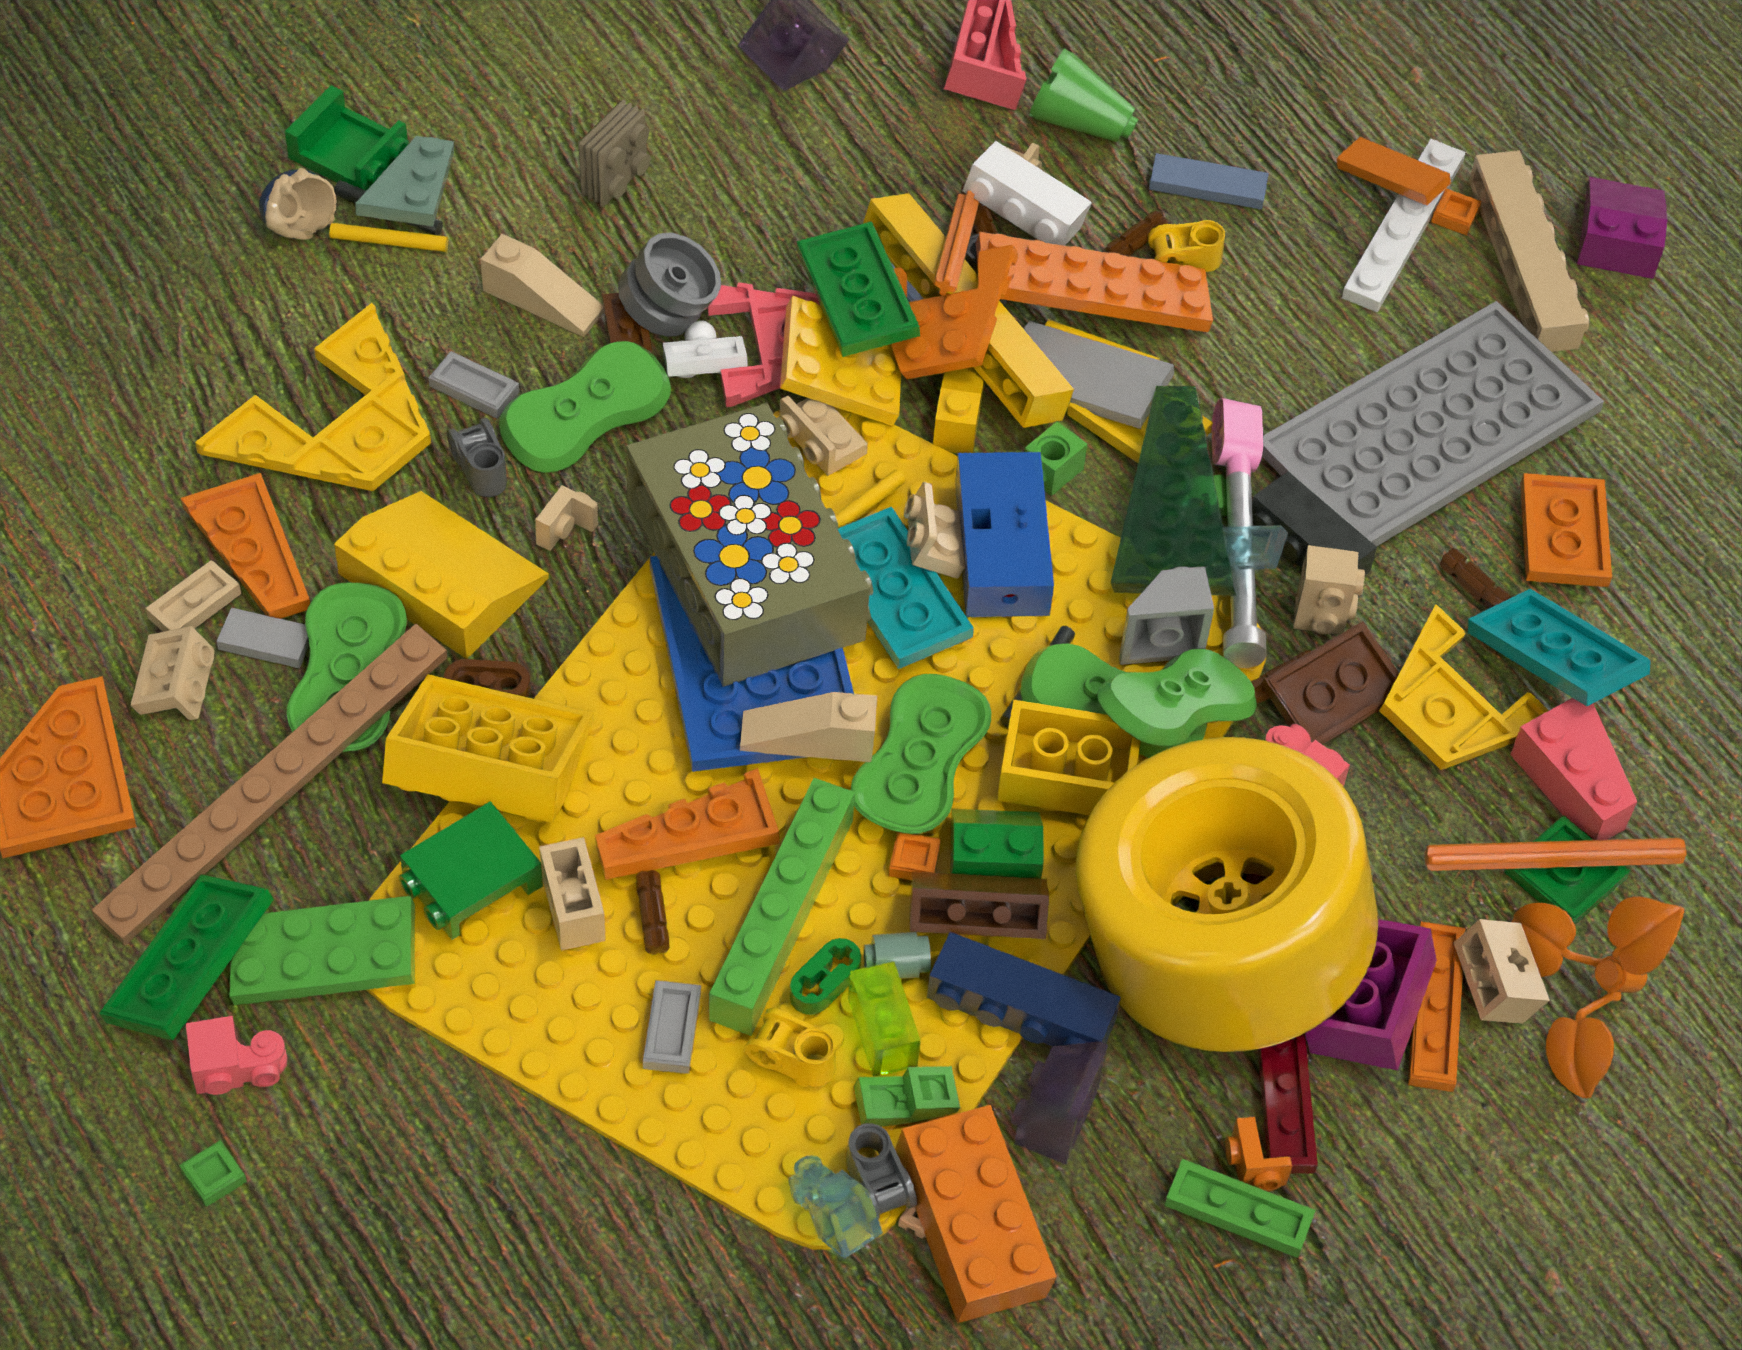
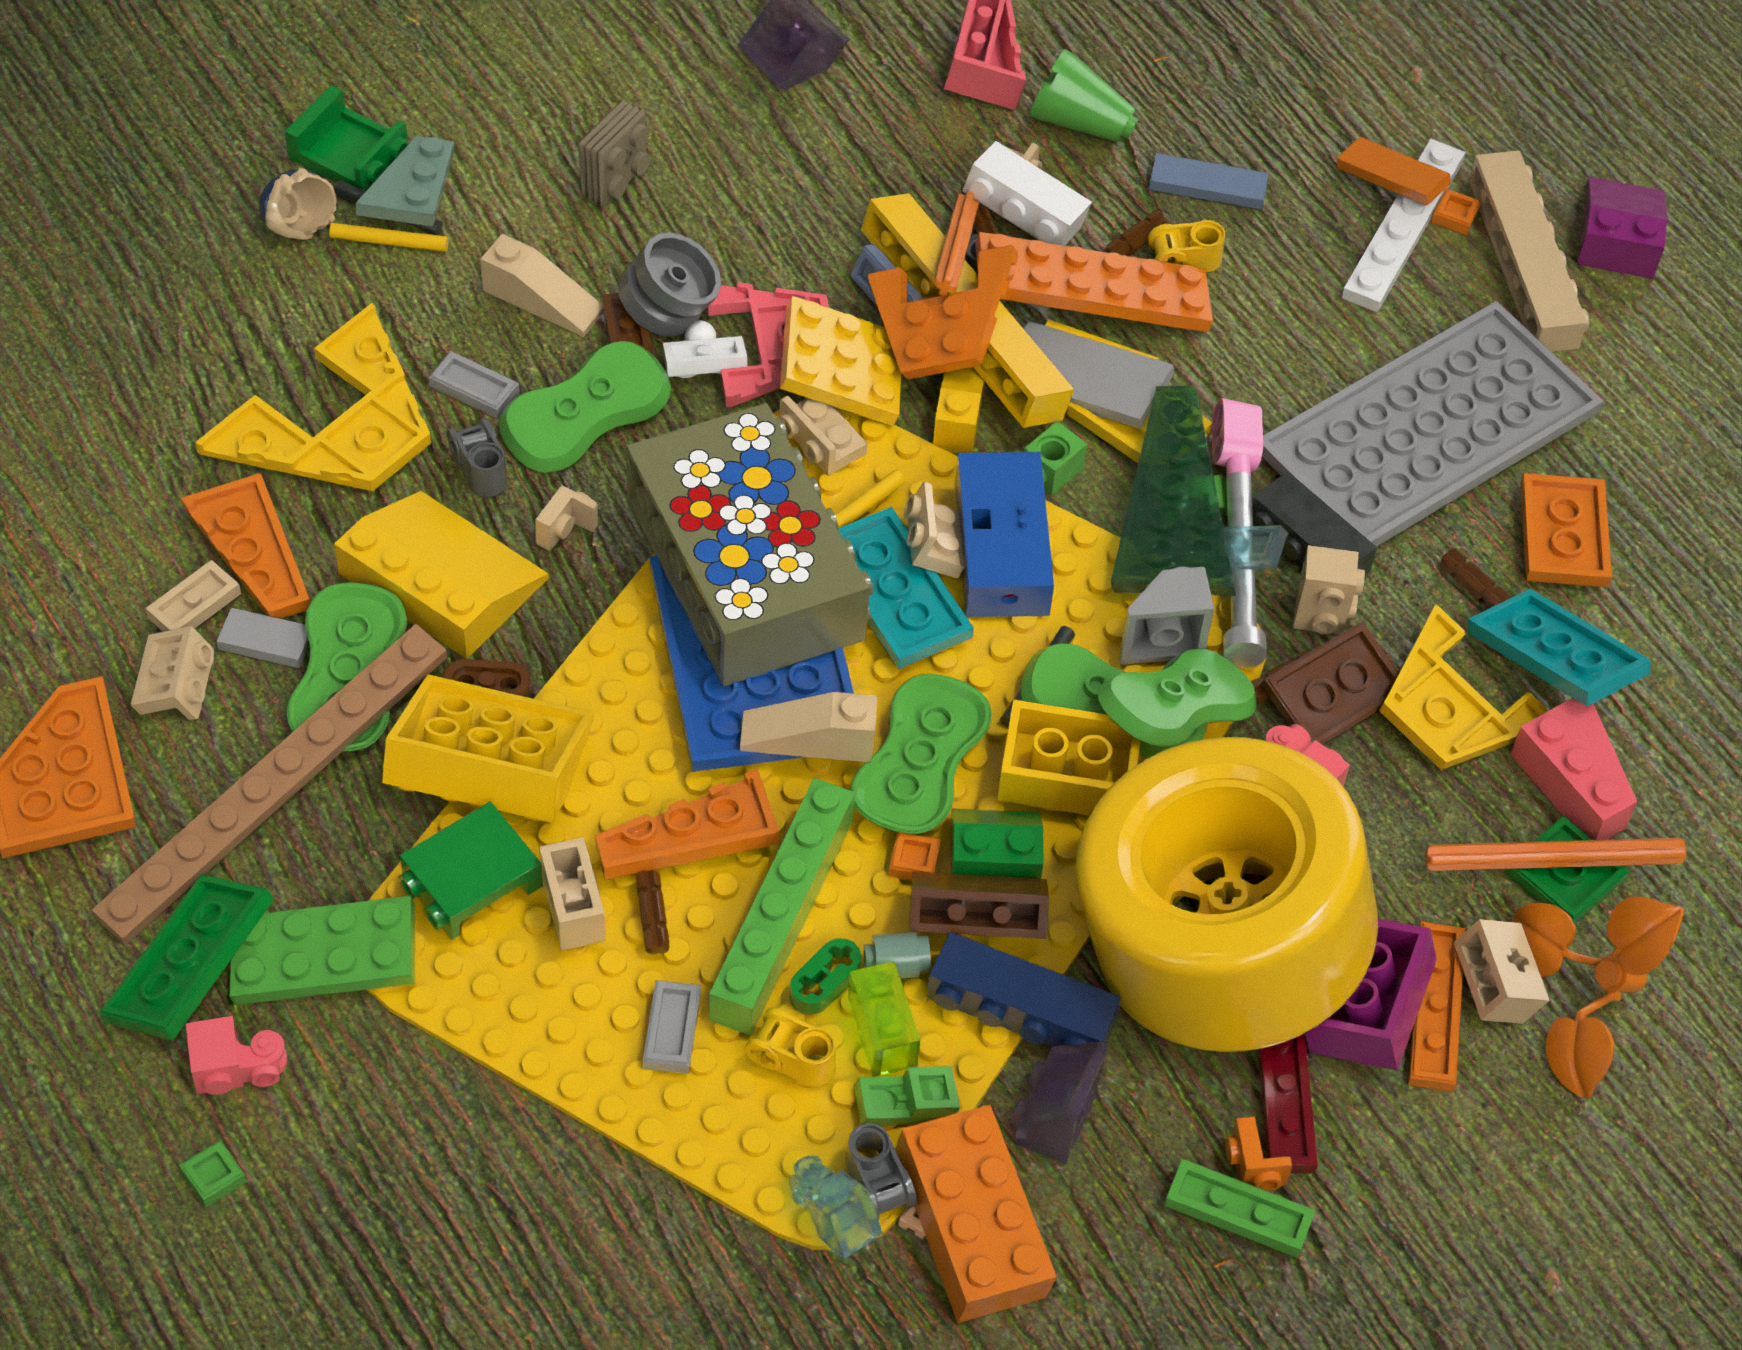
(858, 289): green tile -> none

